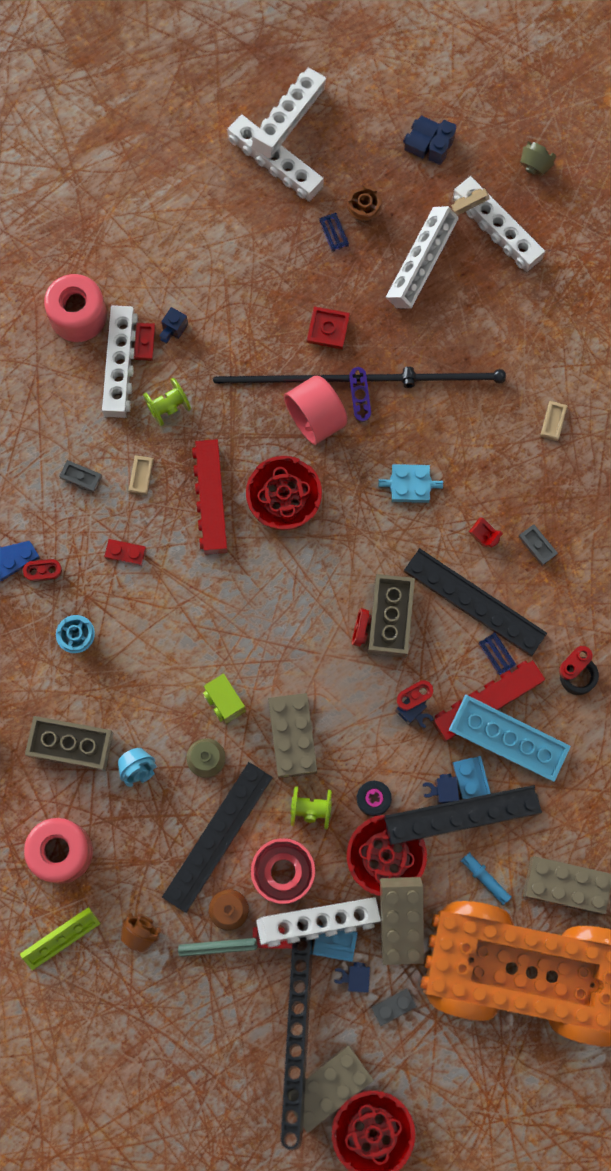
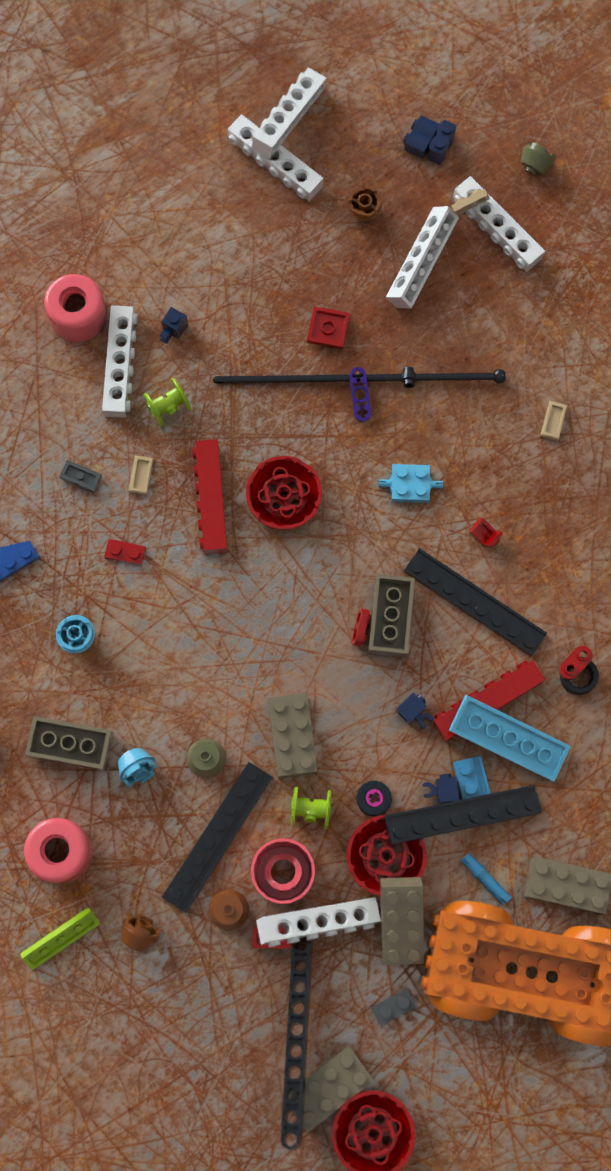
(42, 568): red plate -> none
(144, 341): red plate -> none
(217, 947): sand green axle -> none
(224, 698): lime brick -> none
(316, 409): coral piece -> none
(337, 946): dark azure plate -> none
(338, 245): clear blue tile -> none
(357, 978): dark blue brick -> none
(414, 695): red plate -> none
(489, 640): clear blue tile -> none
(537, 545): dark grey plate -> none

